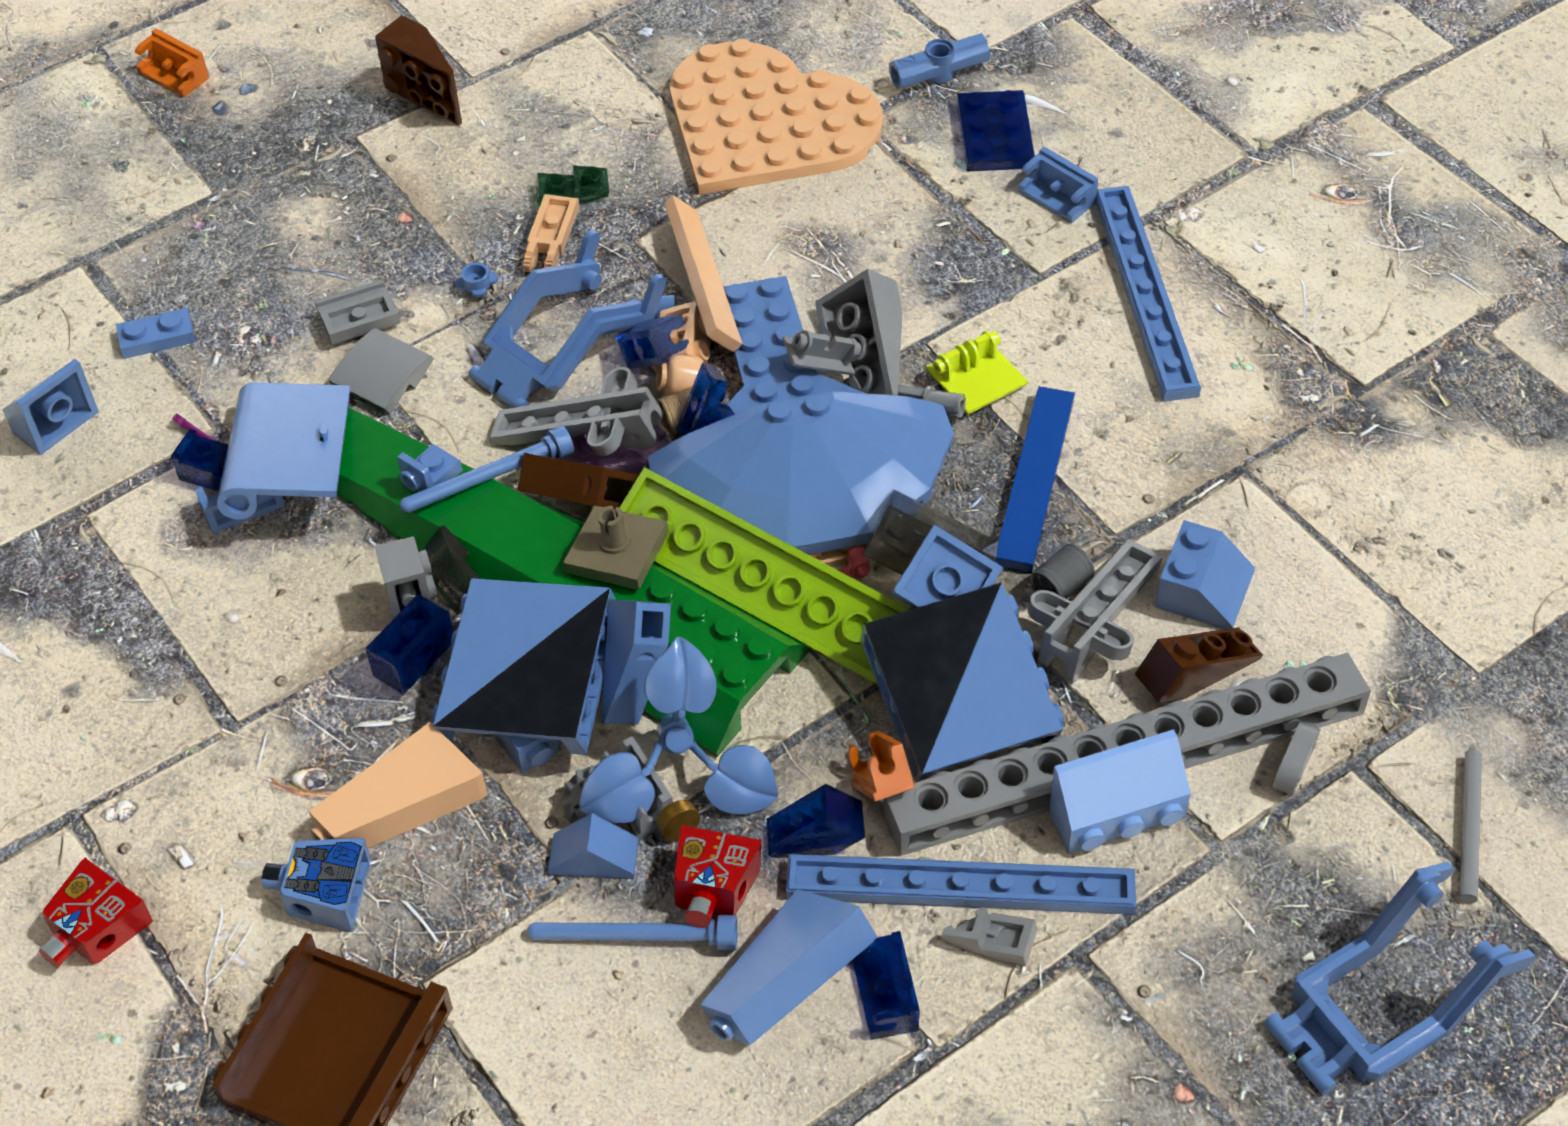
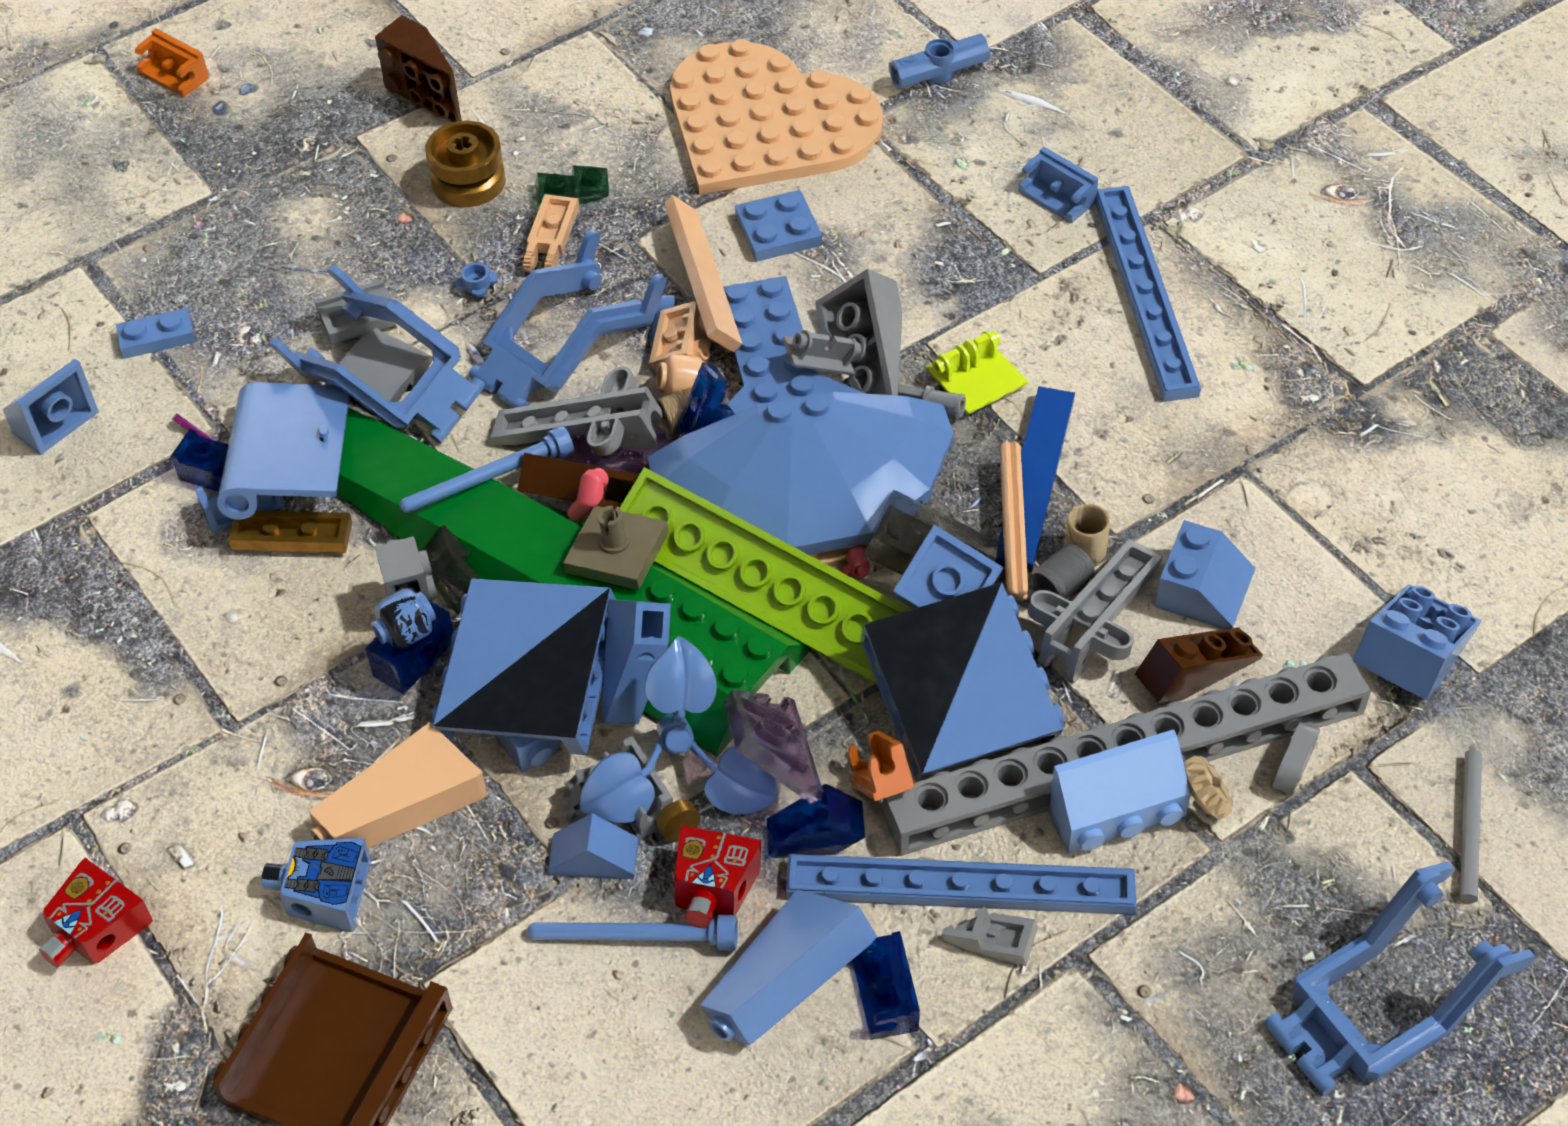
(292, 532): none -> pearl gold plate
(403, 618): none -> head
(428, 468): medium blue bracket -> none
(432, 394): none -> medium blue piece
(465, 163): none -> pearl gold wheel
(589, 494): none -> coral arm
(650, 341): clear blue hinge -> none
(774, 740): none -> clear purple wing
(778, 225): none -> medium blue plate
(995, 130): clear blue plate -> none
(1013, 521): none -> light nougat axle
(1088, 529): none -> tan piece
(1208, 787): none -> tan gear
(1415, 640): none -> medium blue slope

